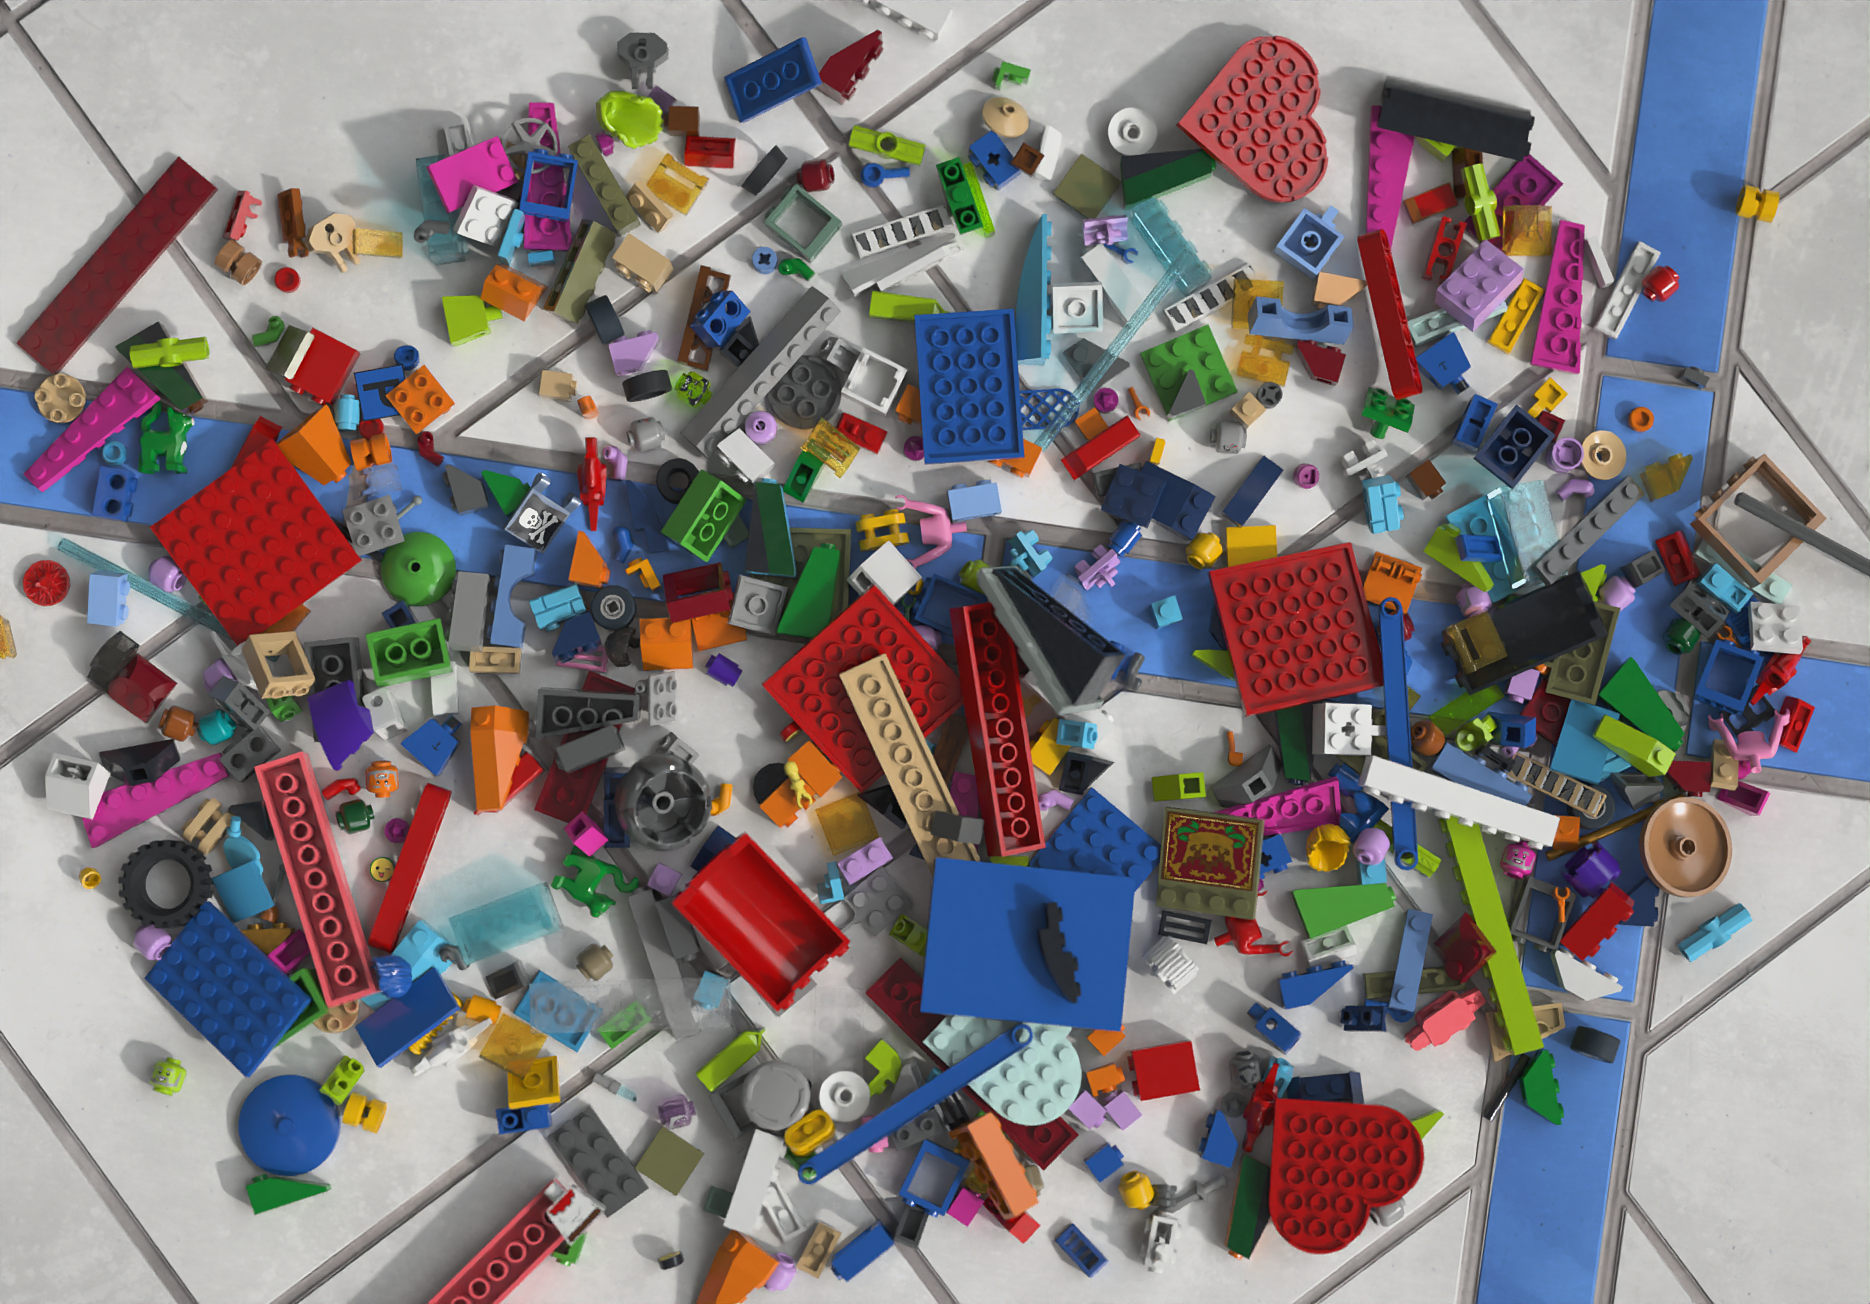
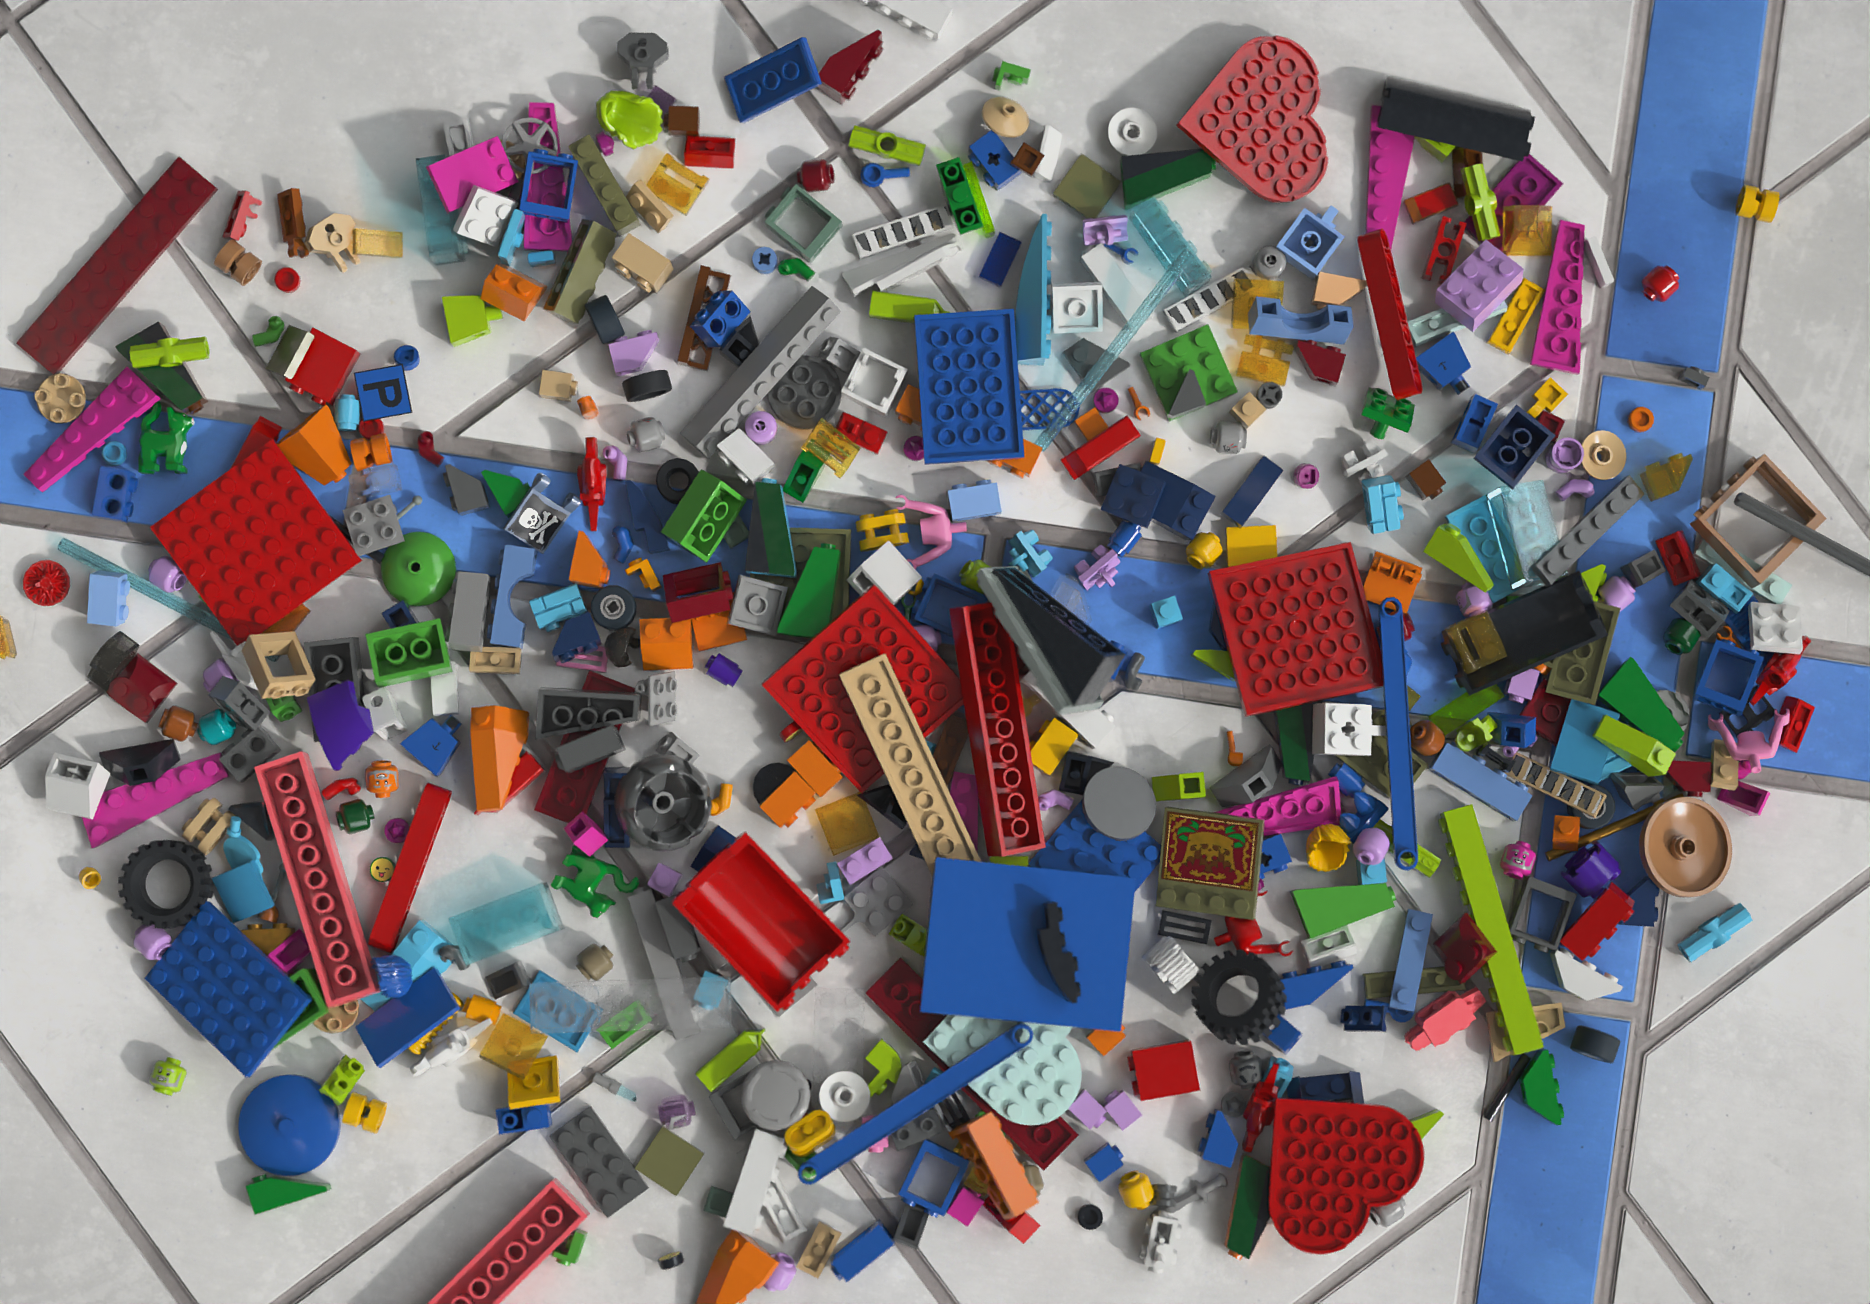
(420, 399): orange hinge -> none
(429, 228): dark grey arm -> none
(572, 1210): white torso -> none
(693, 389): clear neon green head -> none
(764, 171): black tyre -> none
(796, 784): light yellow piece -> none
(957, 827): dark grey slope -> none
(1000, 259): none -> clear blue tile
(1077, 734): medium azure bracket -> none
(1090, 1216): none -> black tile
(1095, 1268): blue slope -> none
(1104, 1078): orange brick -> none
(1119, 803): none -> dark grey tile
(1258, 1017): none -> black tyre
(1262, 266): none -> light grey head
(1459, 802): white brick -> none
(1479, 548): blue tile -> none
(1561, 902): orange hand -> none
(1626, 290): white tile -> none

